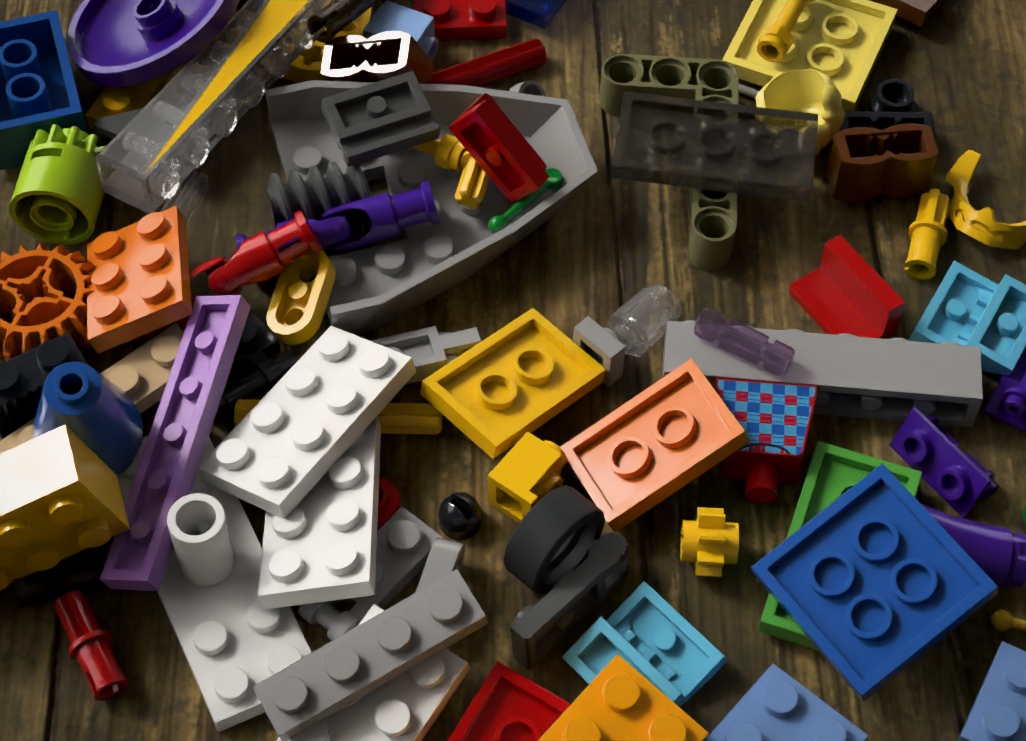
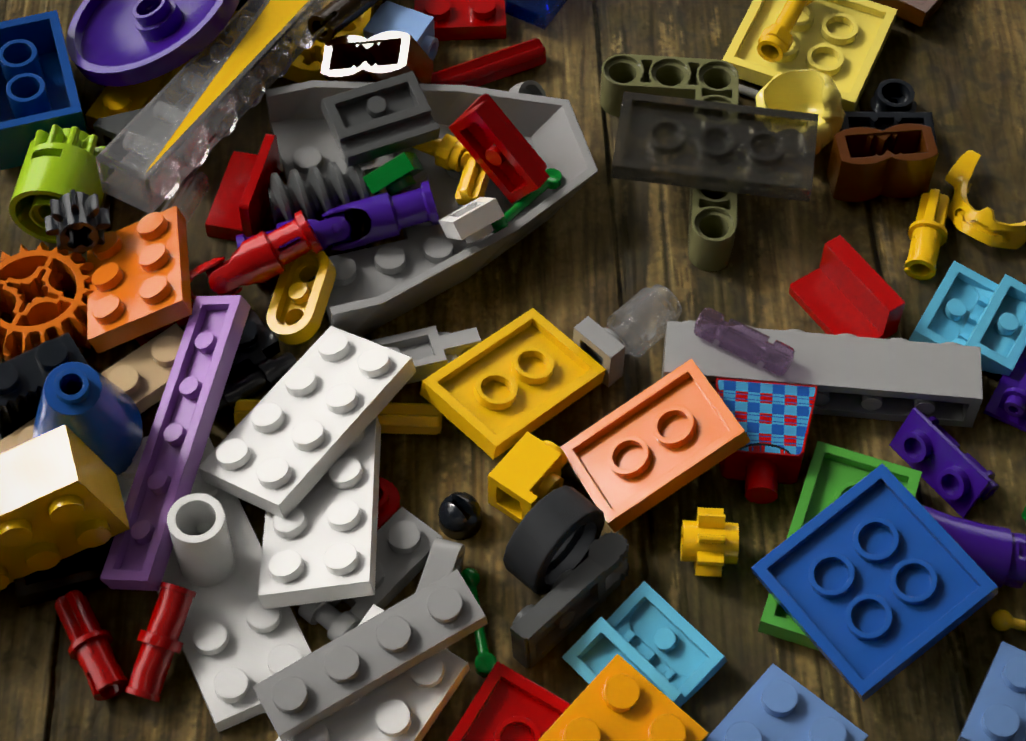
(77, 221): none -> black gear
(160, 641): none -> red pin
(243, 192): none -> red panel
(395, 175): none -> green plate
(472, 220): none -> white plate
(484, 660): none -> green hinge

